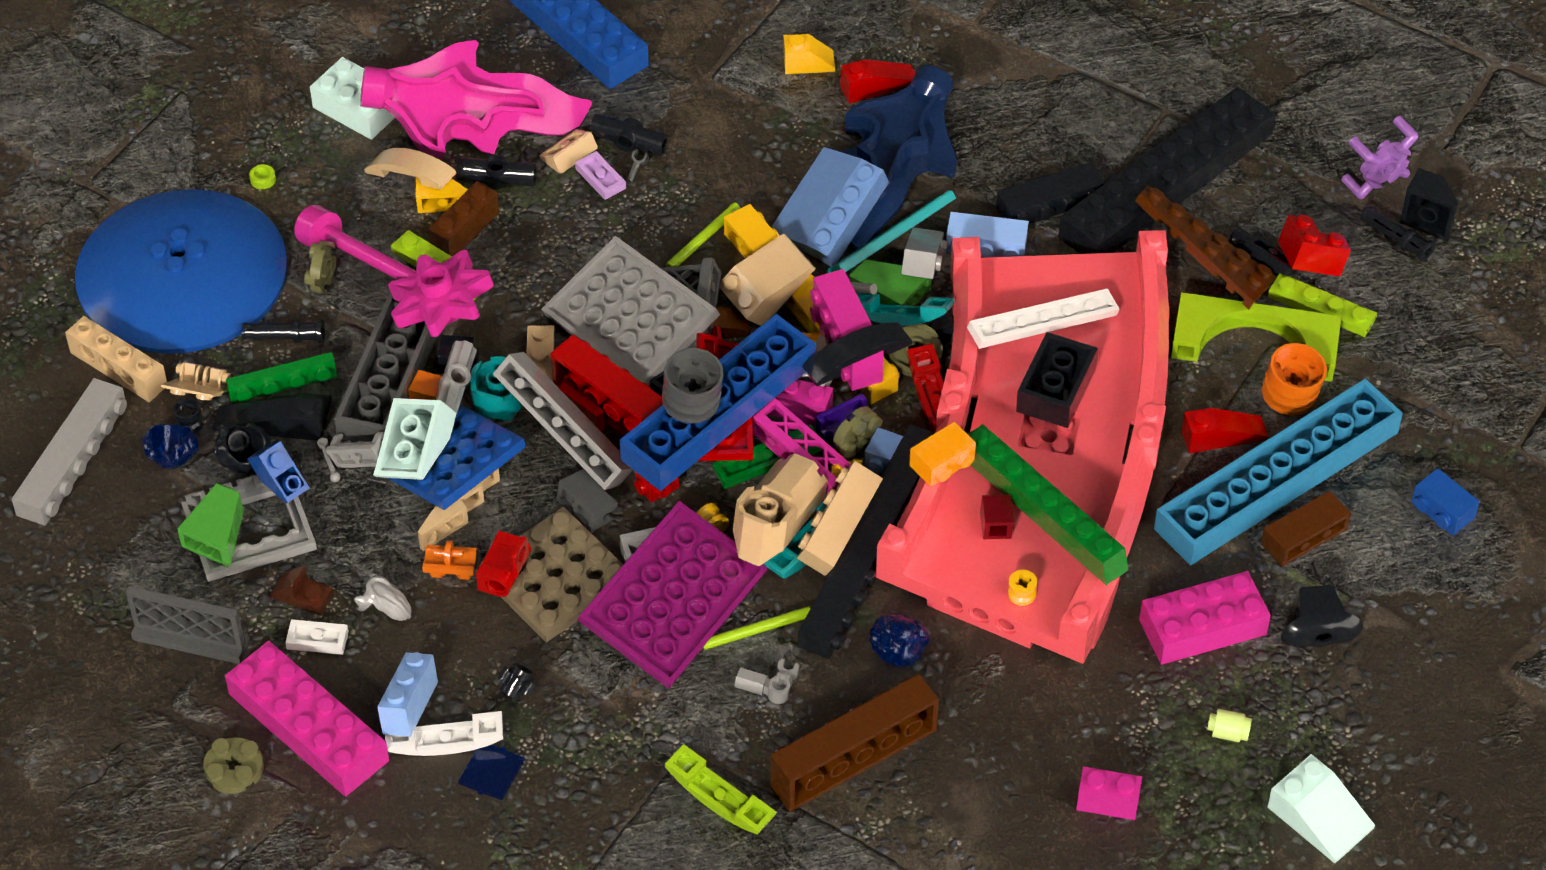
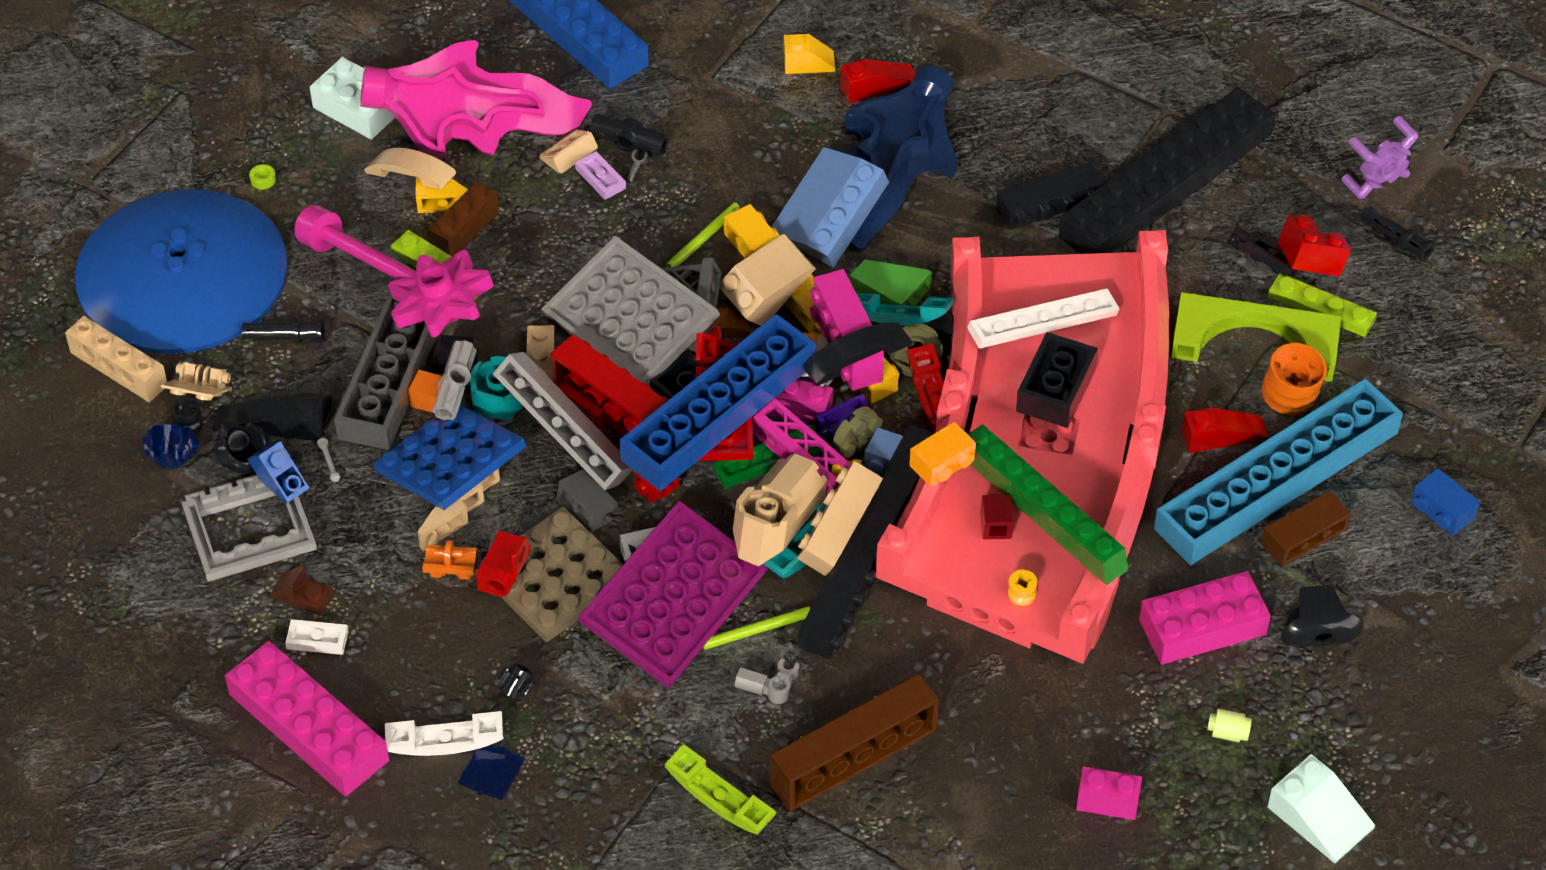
(69, 452): light grey brick -> none
(192, 636): dark grey fence -> none
(214, 525): bright green slope -> none
(229, 750): olive plate -> none
(281, 377): green plate -> none
(322, 266): olive plate -> none
(355, 453): light grey hinge -> none
(385, 598): light grey piece -> none
(407, 694): light blue brick -> none
(414, 438): light aqua slope -> none
(496, 171): black piece -> none
(692, 385): dark grey wheel -> none
(711, 513): yellow wheel -> none
(865, 288): light grey piece -> none
(893, 232): teal tile -> none
(898, 639): clear blue hair -> none
(924, 253): light grey brick -> none
(997, 235): light blue brick -> none
(1209, 248): reddish brown wing -> none
(1429, 205): black slope -> none

